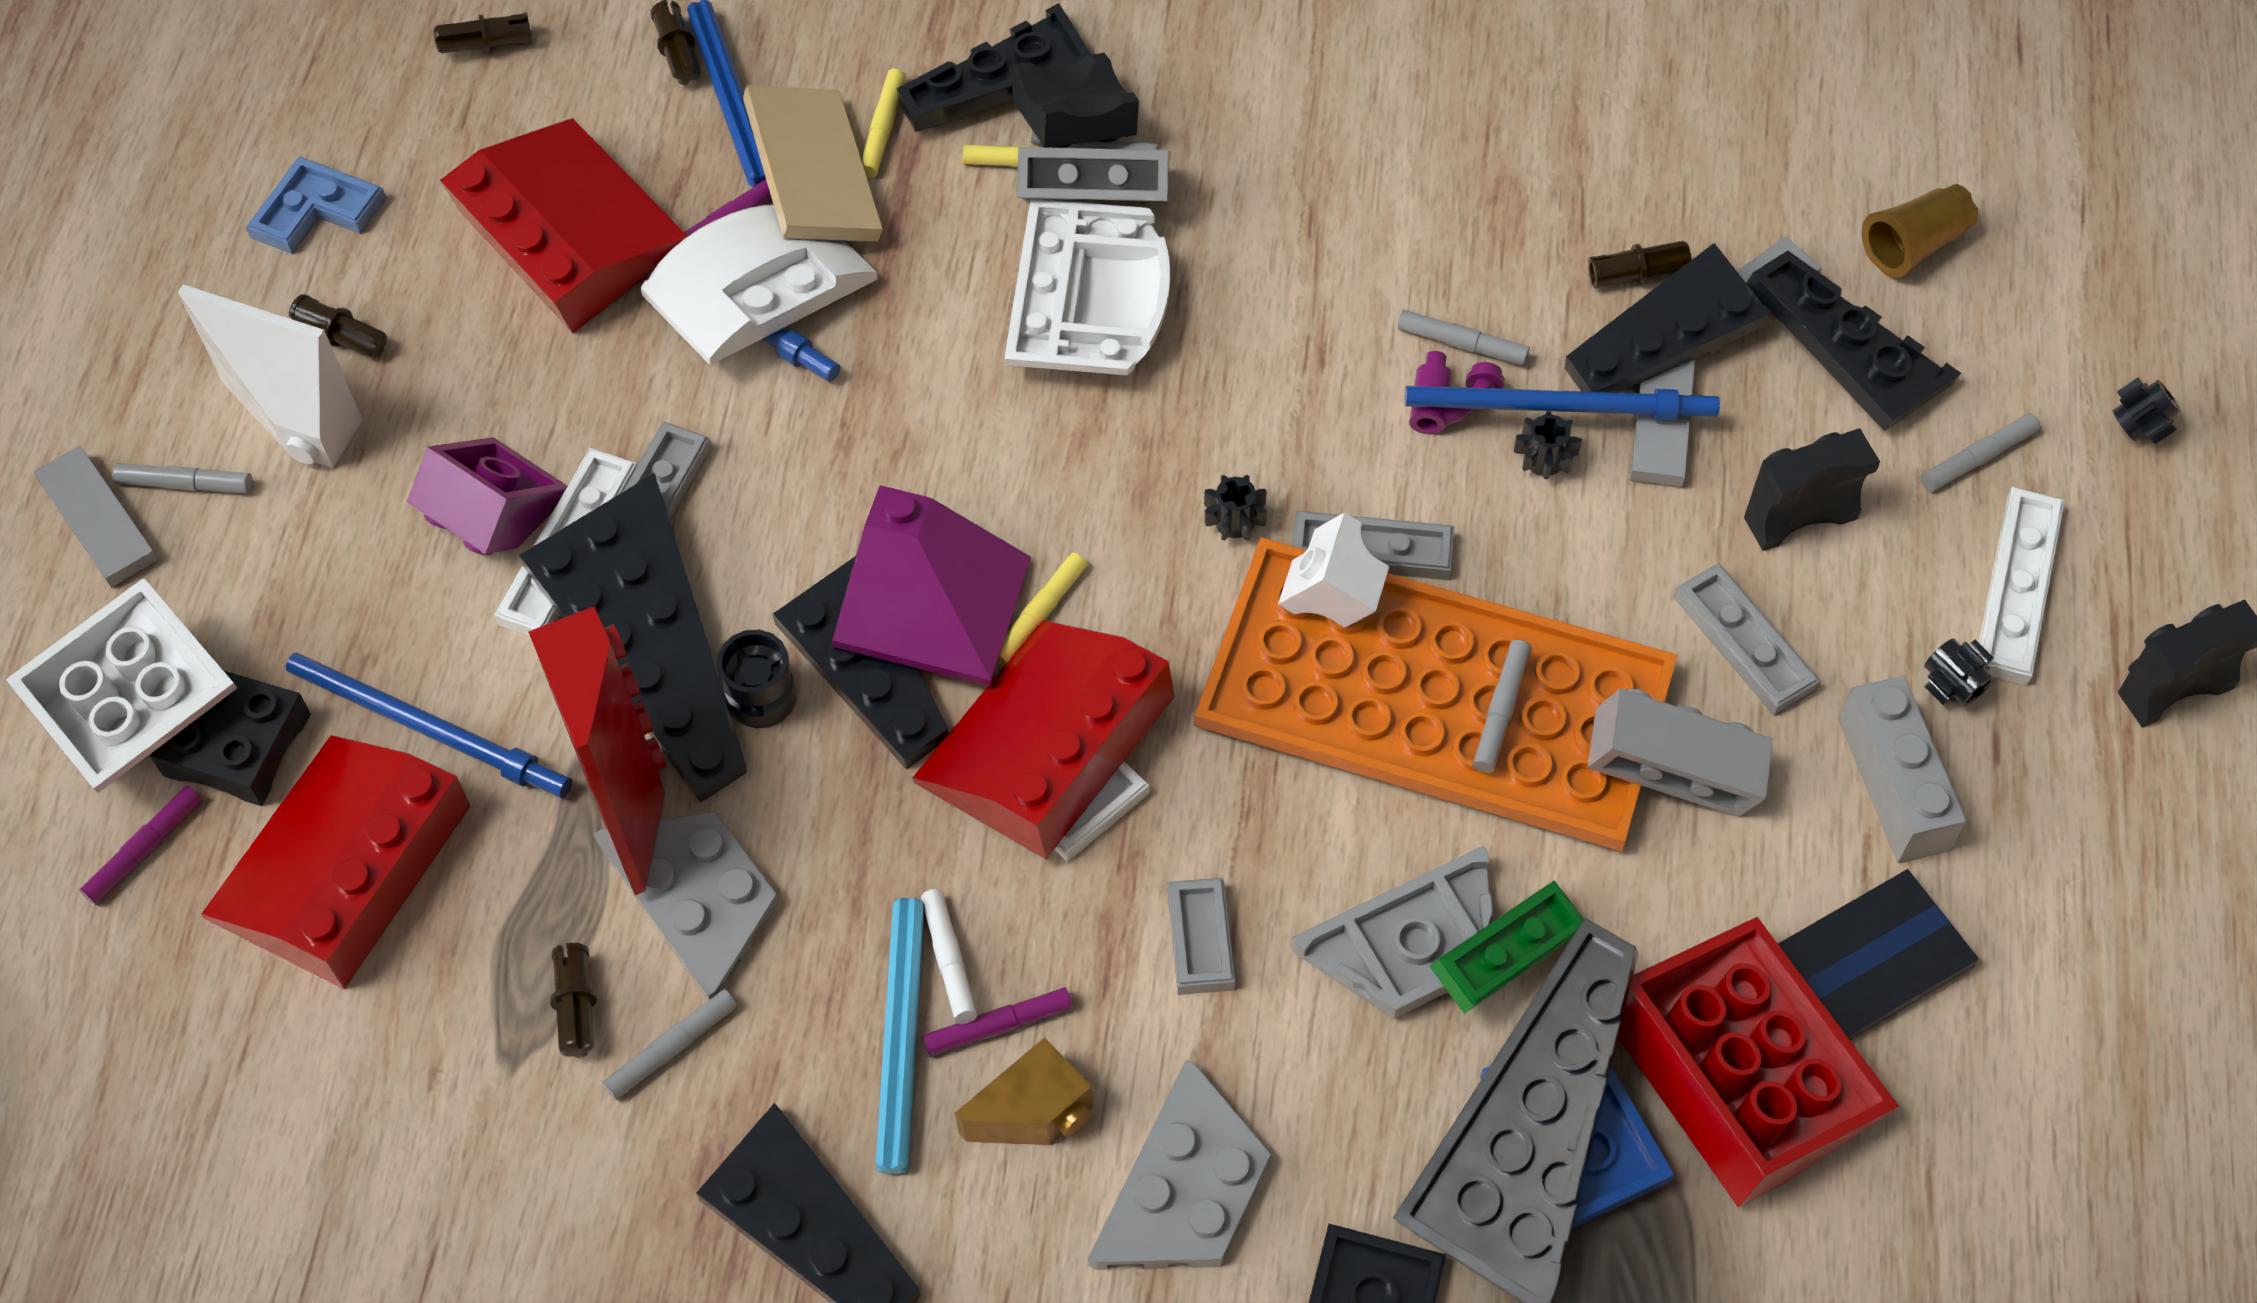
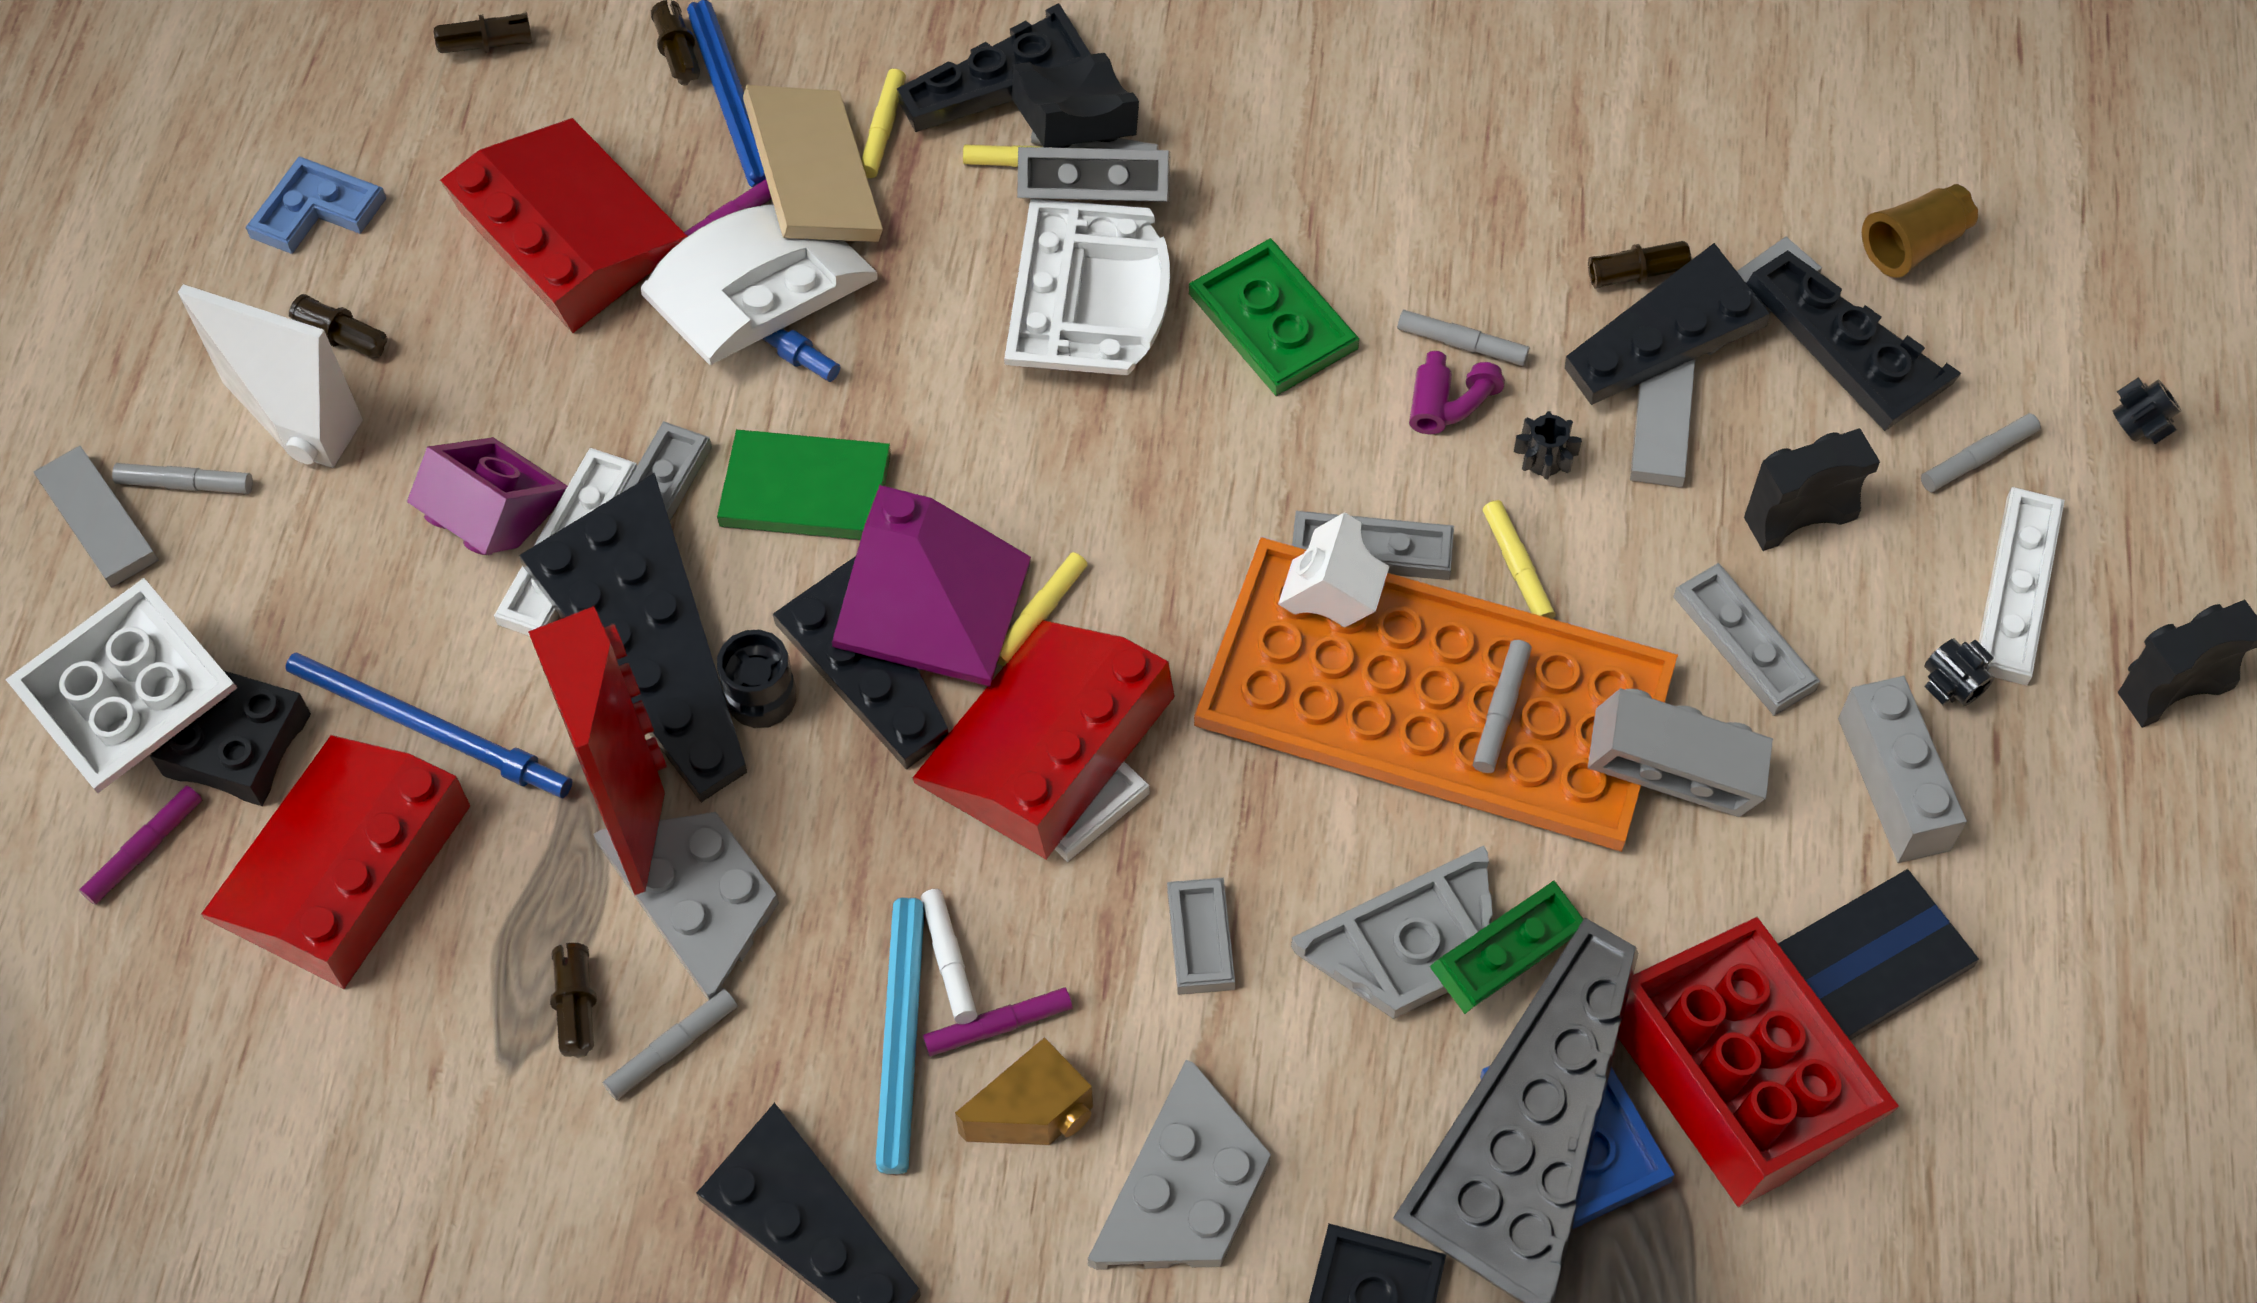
(802, 484): none -> green tile
(1235, 507): black gear -> none
(1273, 316): none -> green tile
(1518, 559): none -> light yellow piece
(1663, 404): blue bar -> none

